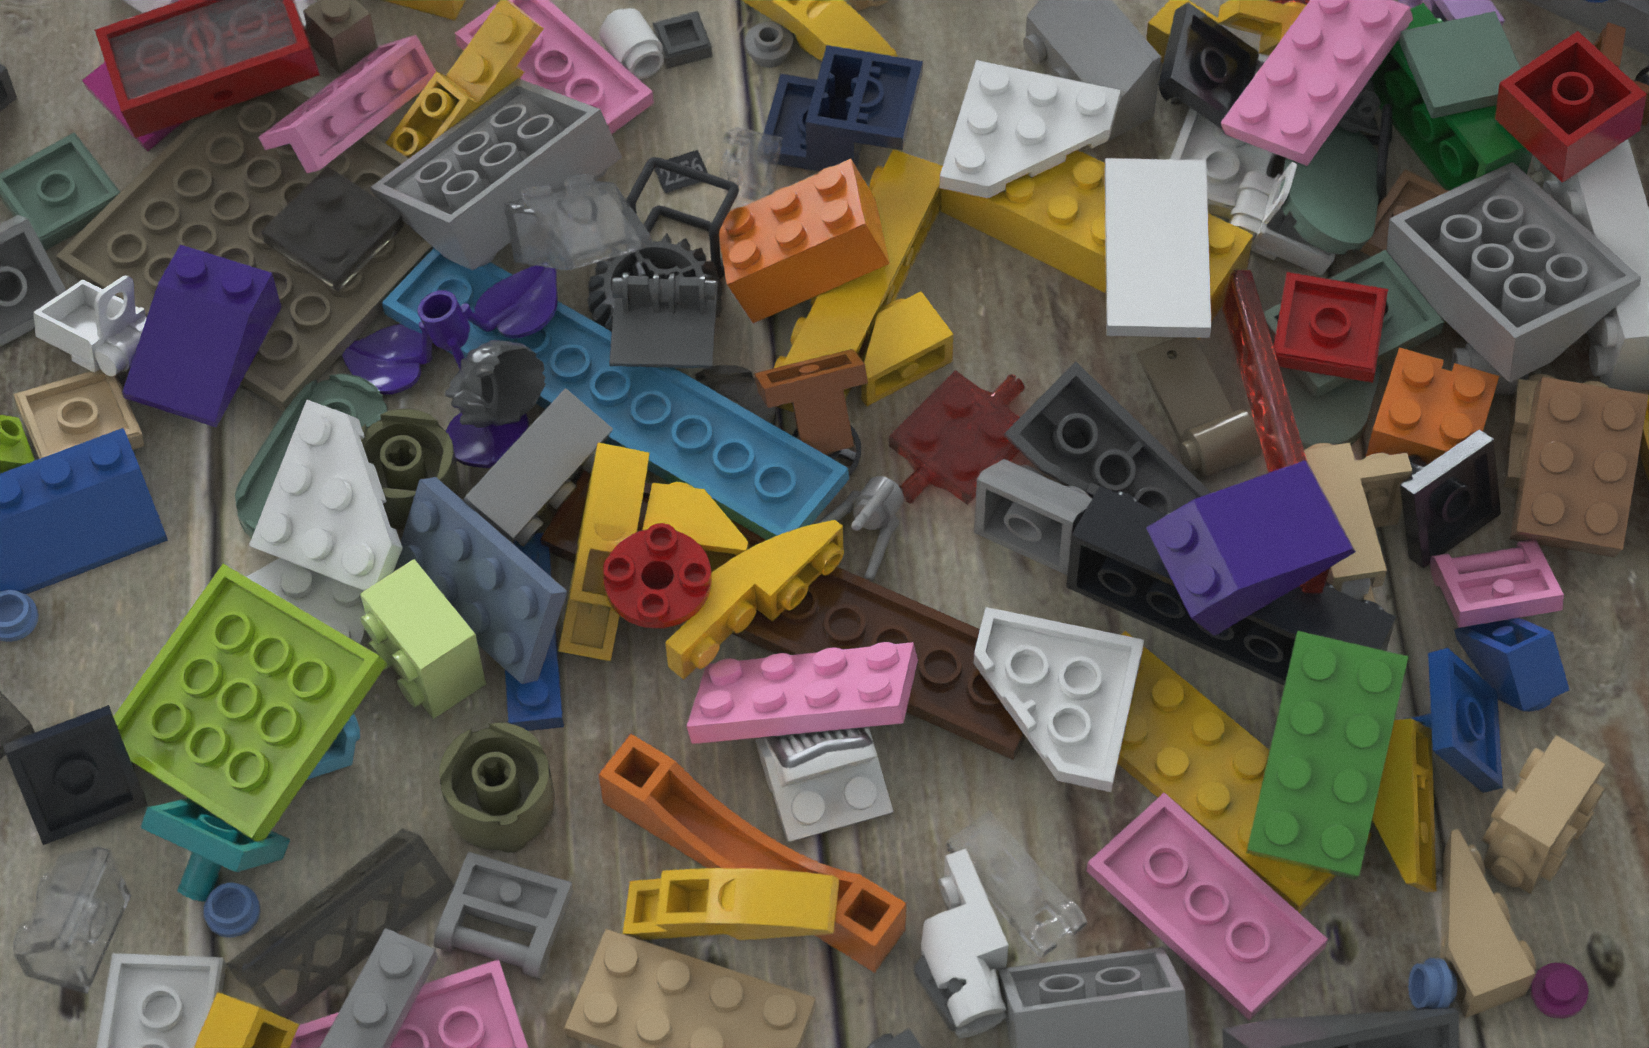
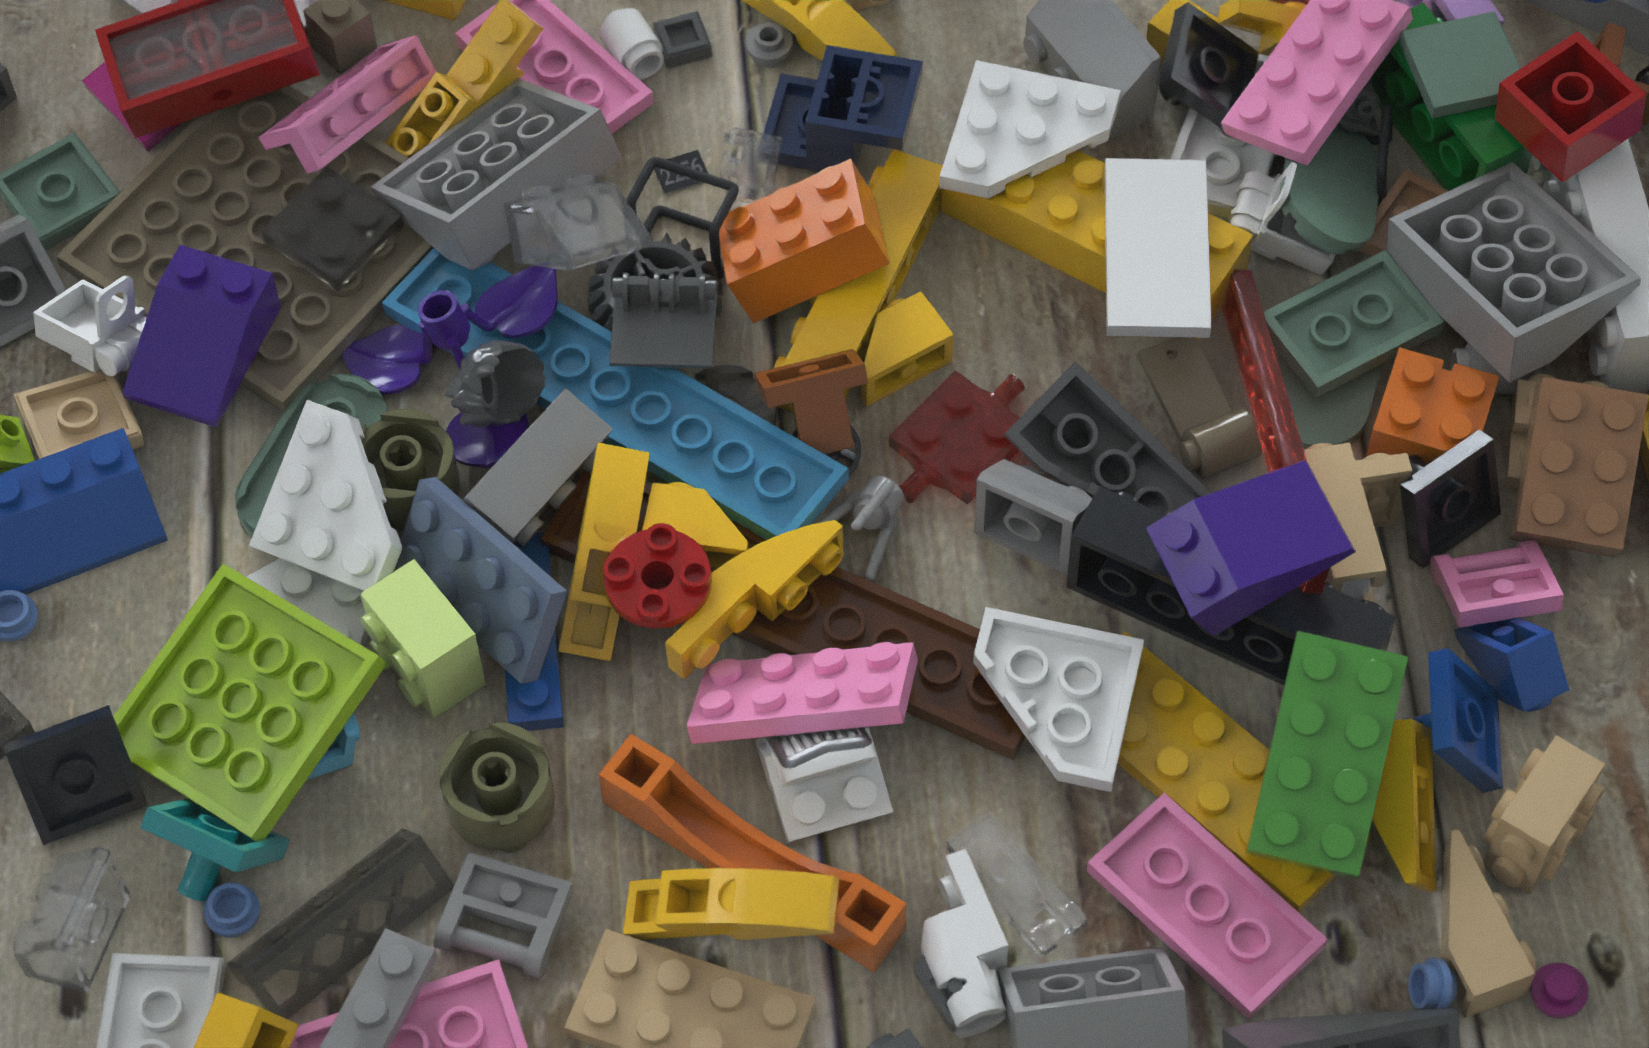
(1330, 327): red tile -> none

